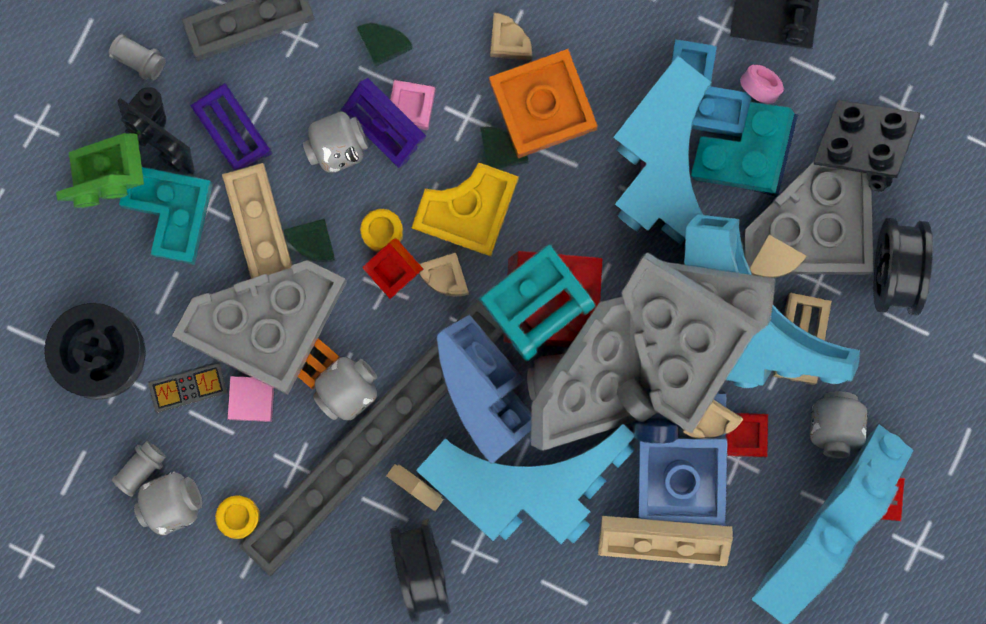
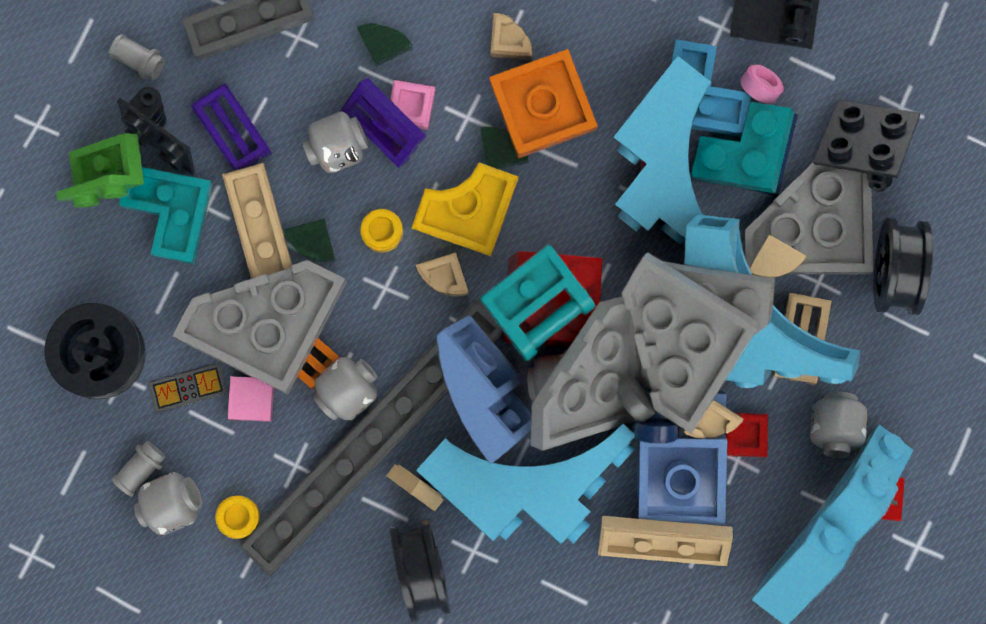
(392, 268): red plate -> none

